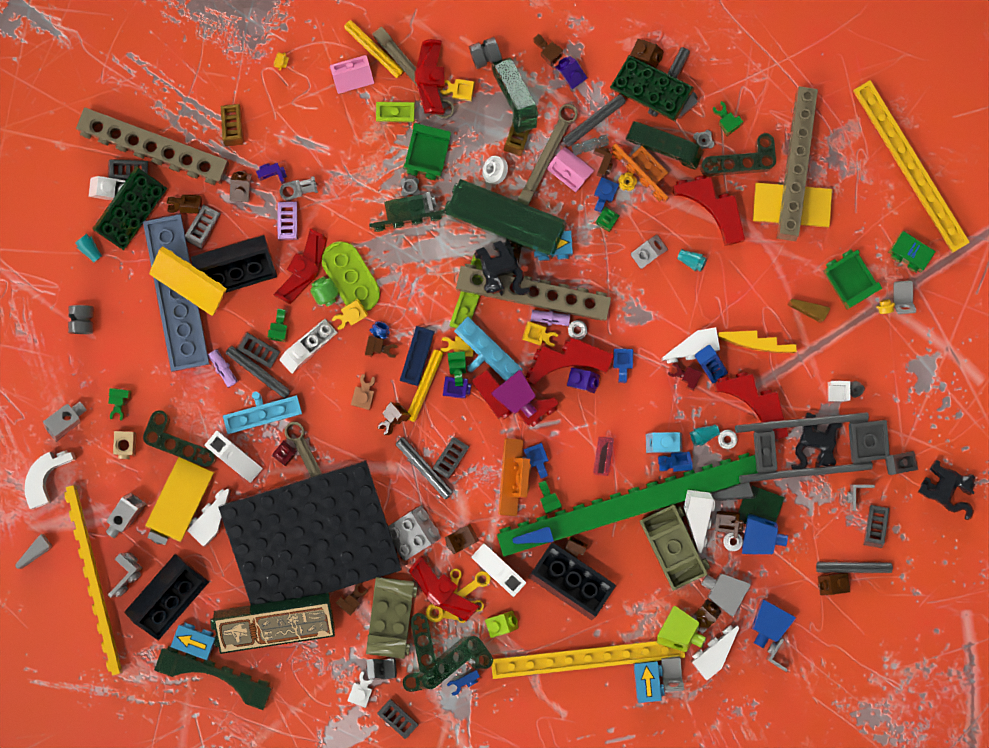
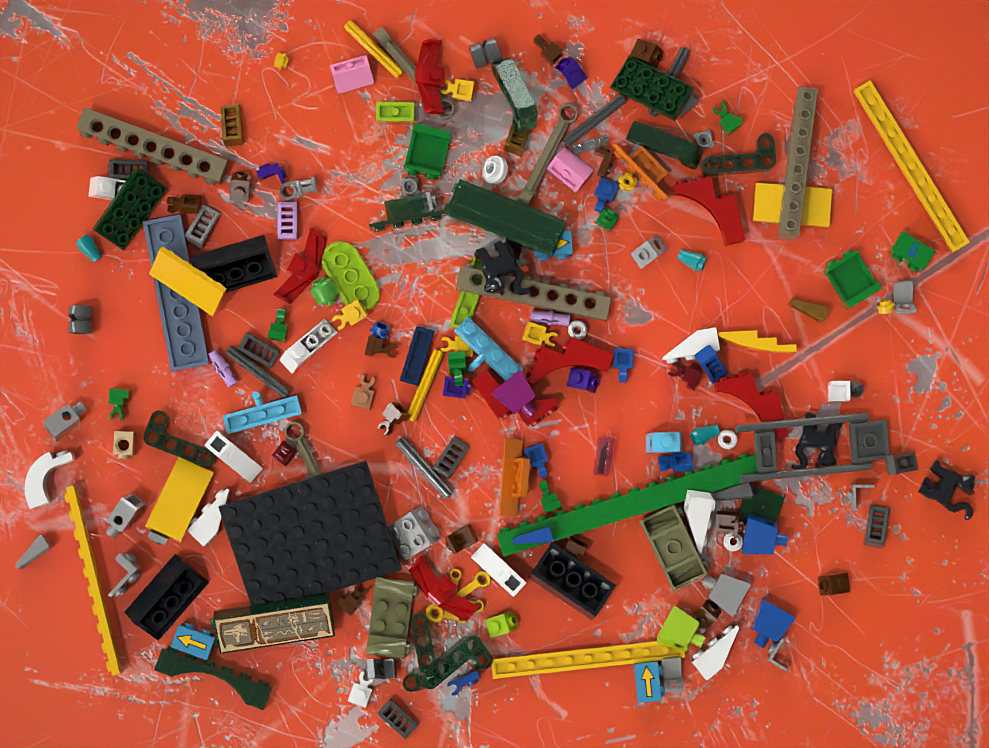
(853, 567): dark grey axle -> none

